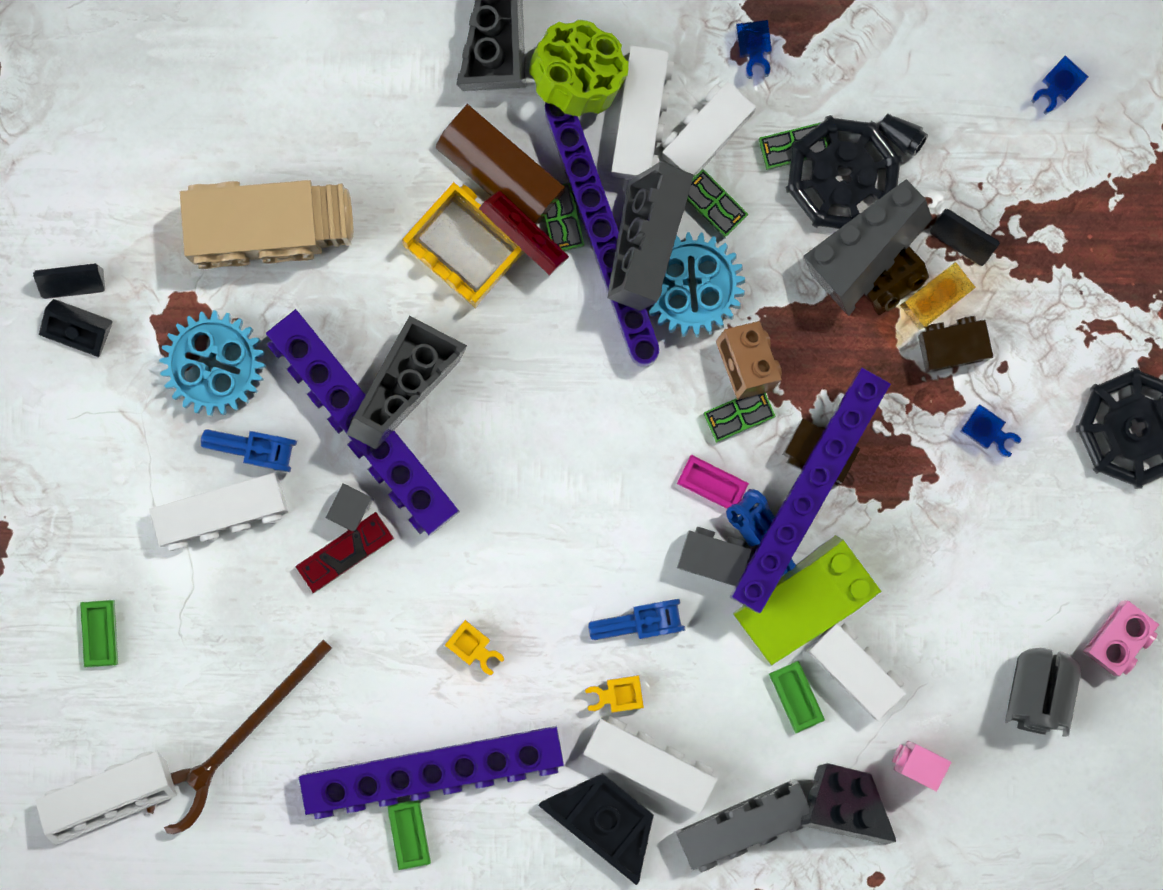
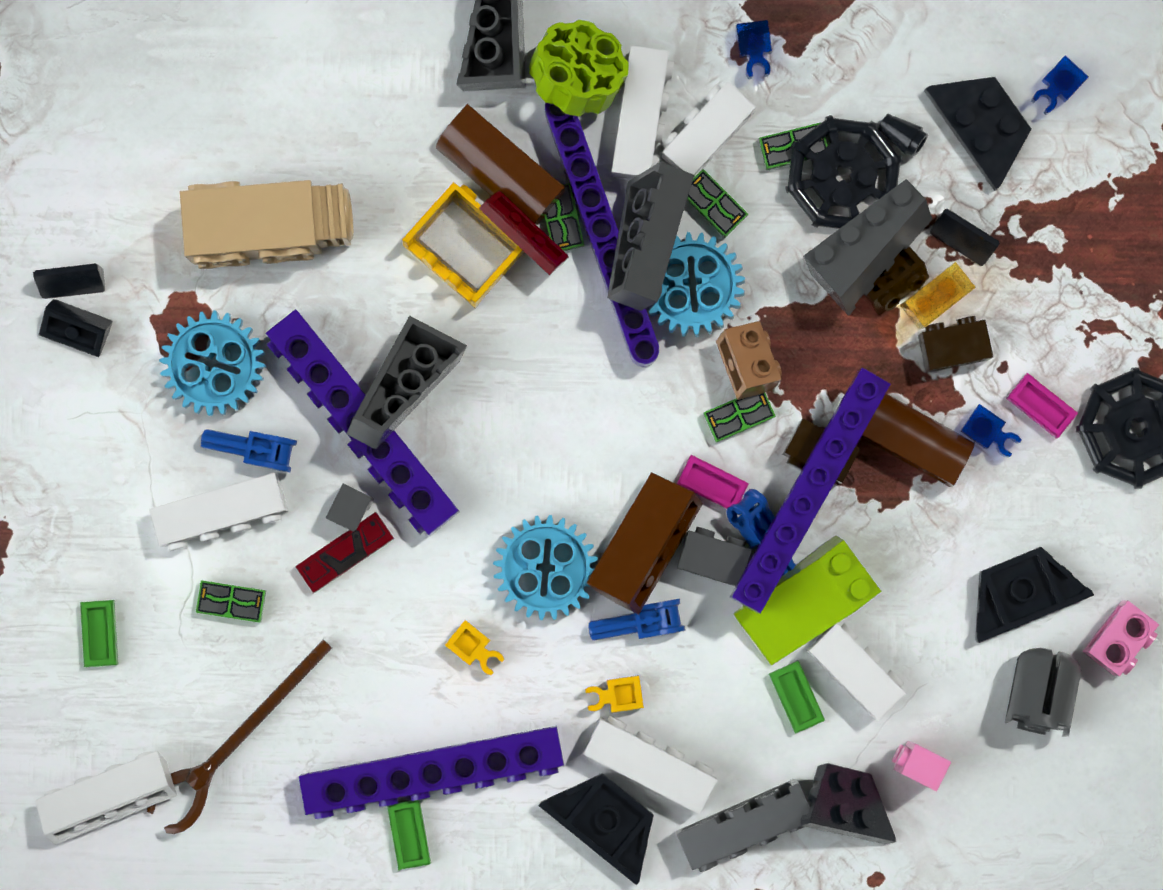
(231, 601): none -> tile
(515, 565): none -> medium azure gear
(645, 543): none -> reddish brown brick
(918, 440): none -> reddish brown brick
(983, 123): none -> black wing
(1023, 592): none -> black wing
(1042, 405): none -> dark pink tile

